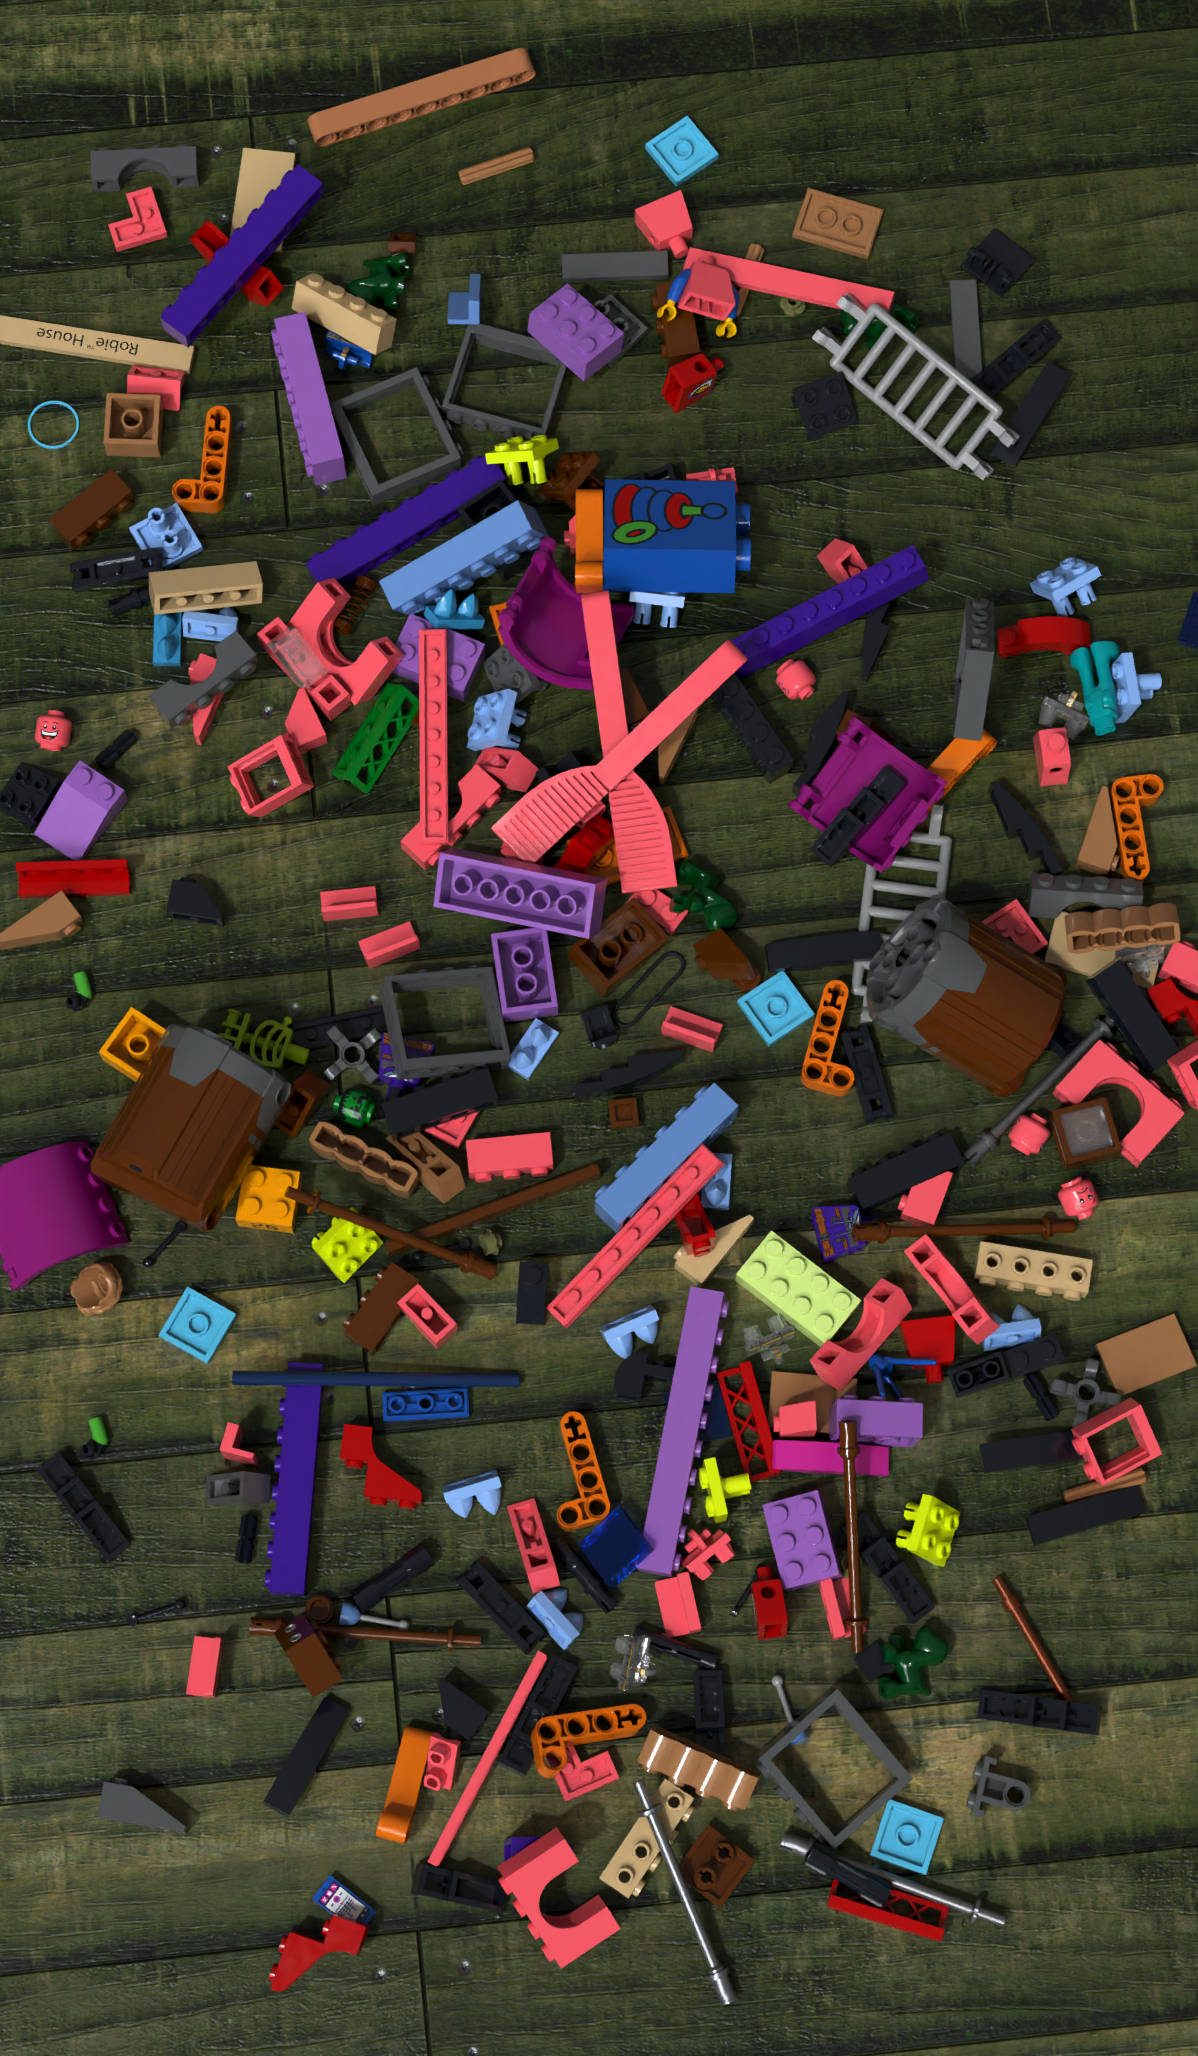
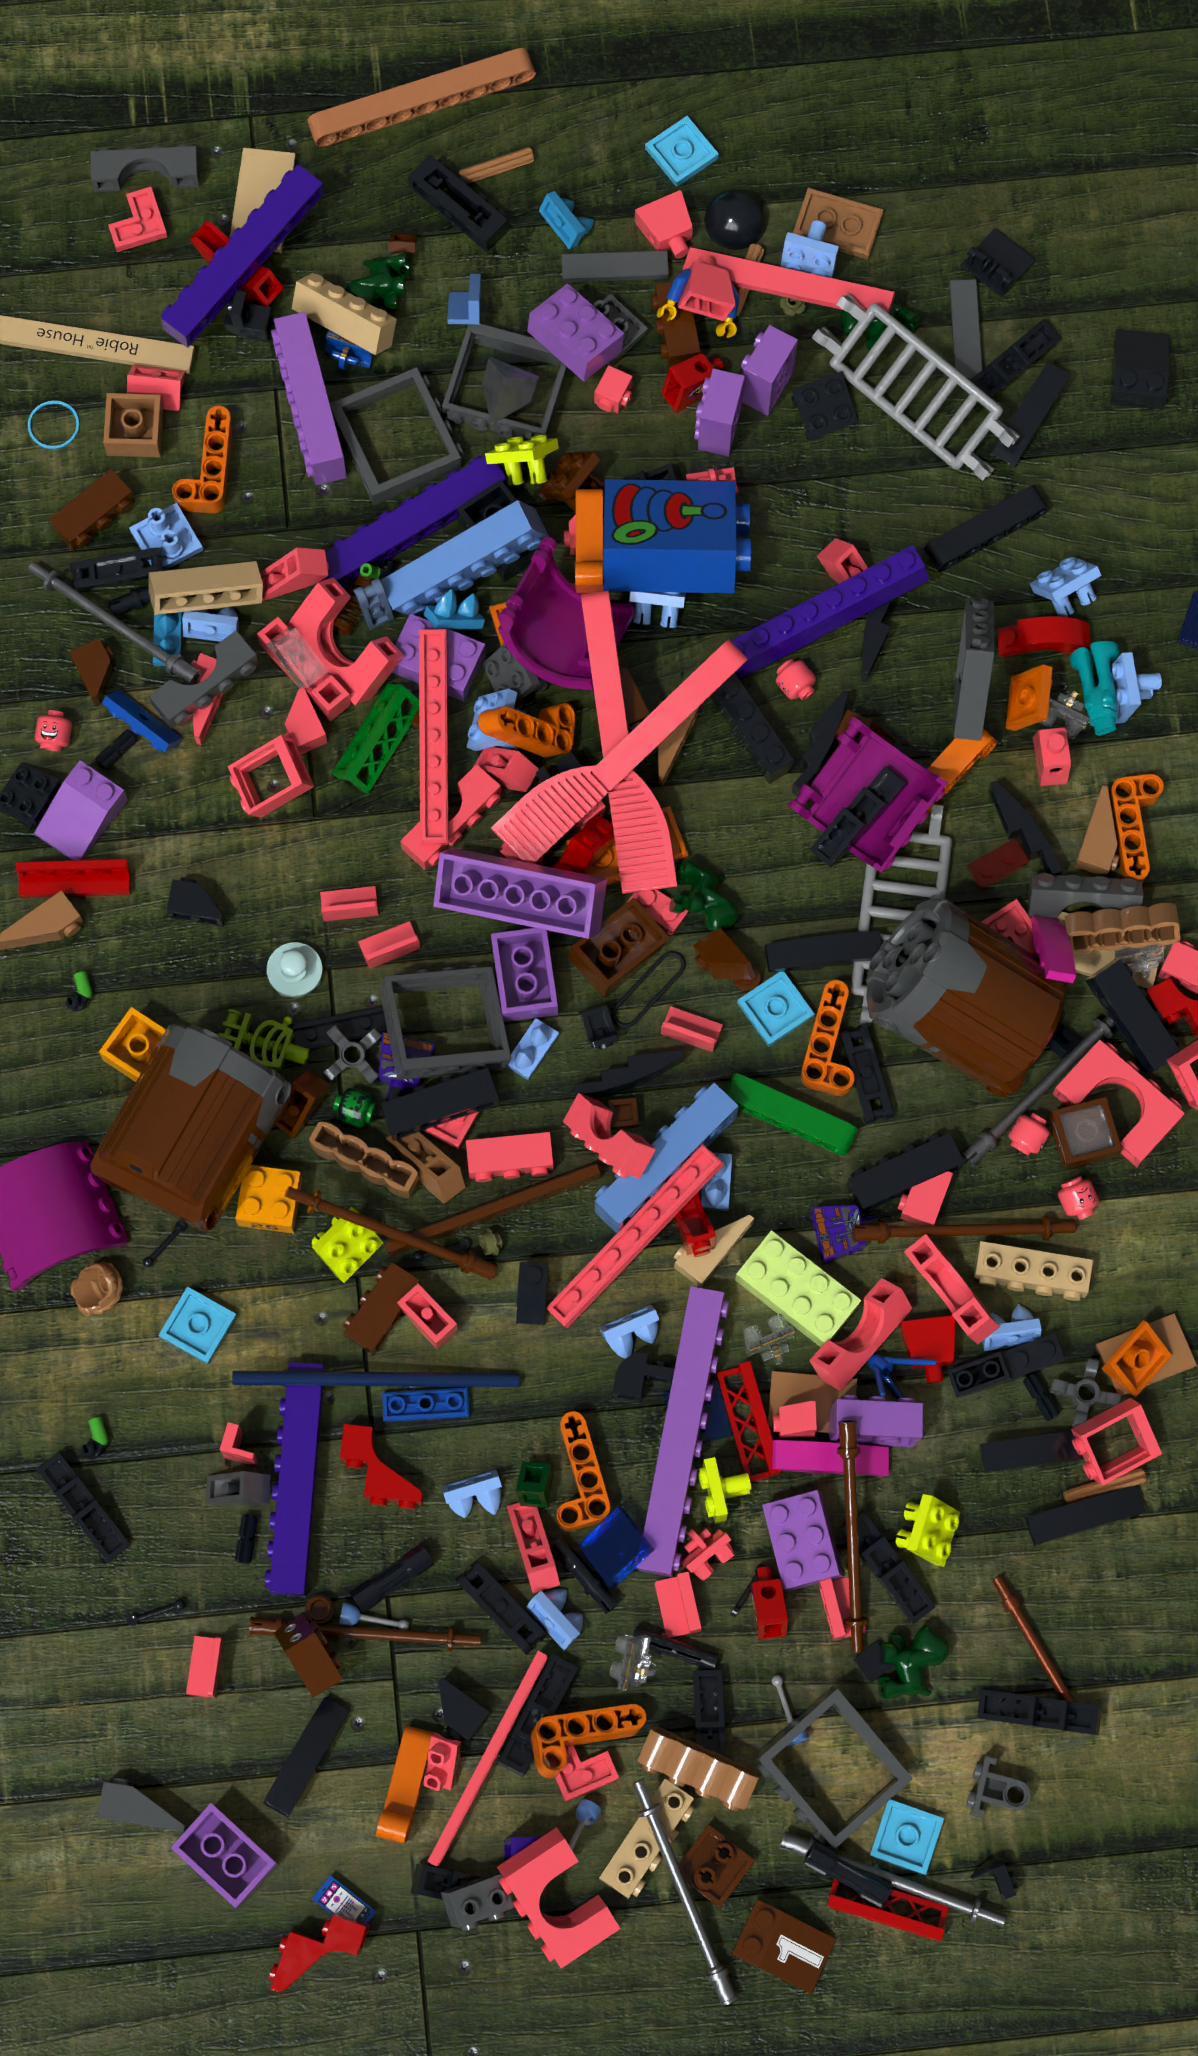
(94, 667): none -> reddish brown slope
(141, 721): none -> blue tile
(174, 663): none -> flat silver bar
(224, 1856): none -> medium lavender brick
(248, 319): none -> black brick
(294, 572): none -> coral slope
(294, 969): none -> light aqua plate
(374, 572): none -> arm
(374, 604): none -> sand blue plate
(476, 1901): none -> dark grey brick
(489, 222): none -> black brick
(506, 388): none -> flat silver slope
(534, 1484): none -> dark green brick
(546, 736): none -> orange beam
(559, 215): none -> dark azure tile
(587, 1813): none -> medium blue hinge
(613, 390): none -> coral brick
(624, 1151): none -> coral arch
(719, 412): none -> medium lavender brick
(735, 219): none -> black piece
(768, 369): none -> medium lavender brick
(783, 1946): none -> reddish brown slope
(791, 1114): none -> green beam
(810, 252): none -> light blue plate
(986, 528): none -> black beam
(998, 864): none -> clear red plate
(1004, 1880): none -> black plate
(1029, 697): none -> orange plate
(1053, 948): none -> dark pink slope
(1137, 1359): none -> orange slope
(1140, 369): none -> black slope

